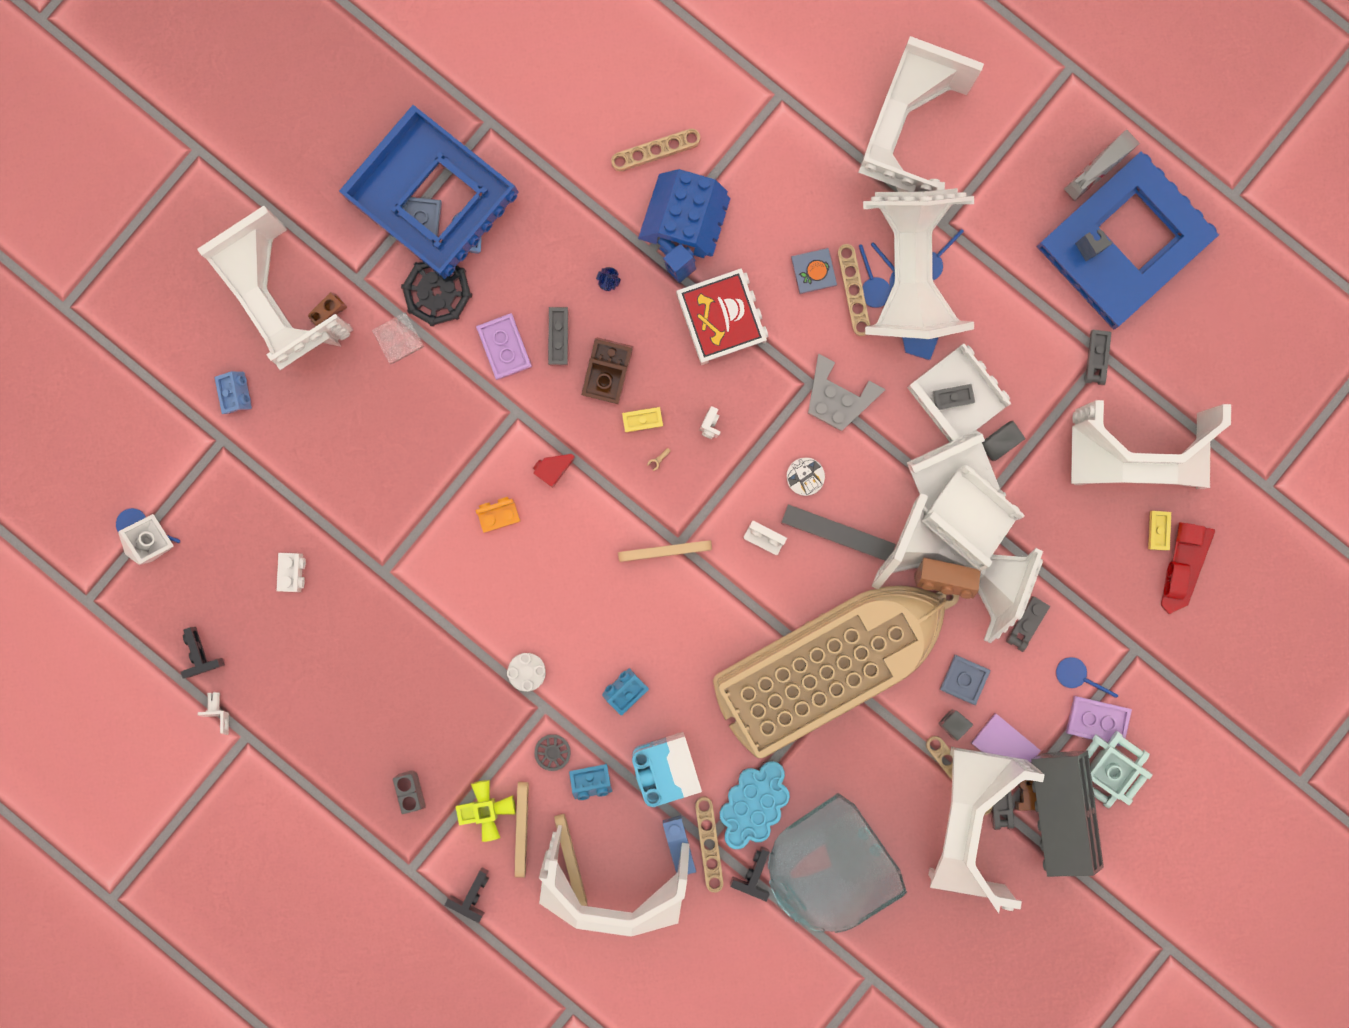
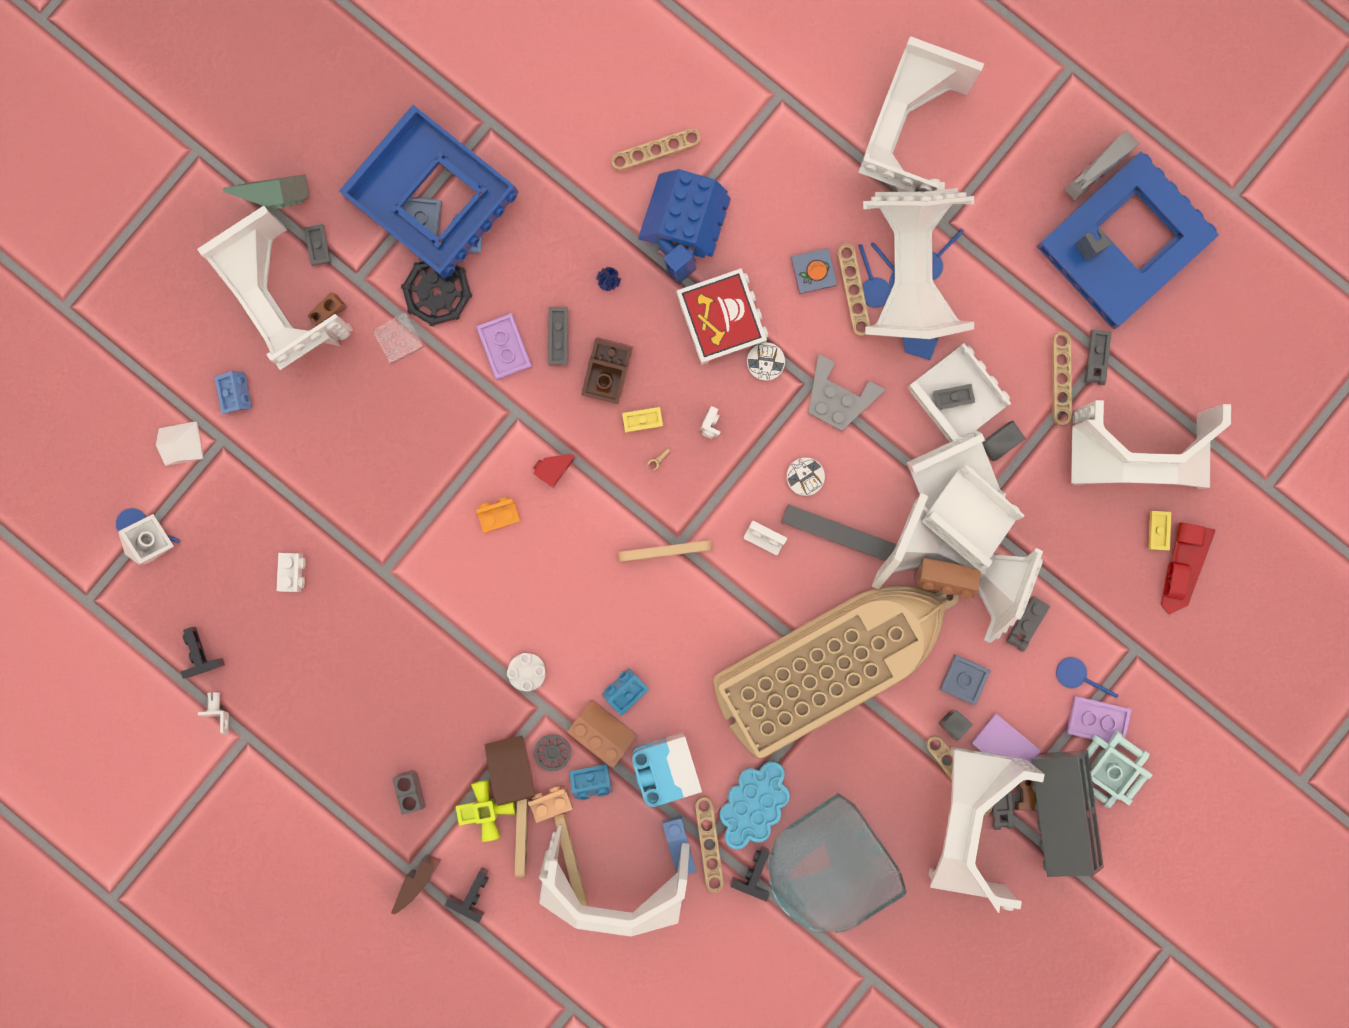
(179, 443): none -> white slope
(273, 192): none -> sand green slope
(317, 245): none -> dark grey plate
(415, 882): none -> reddish brown slope
(509, 770): none -> reddish brown slope
(550, 804): none -> light nougat bracket
(602, 733): none -> nougat slope
(766, 361): none -> white dish
(1061, 388): none -> tan beam

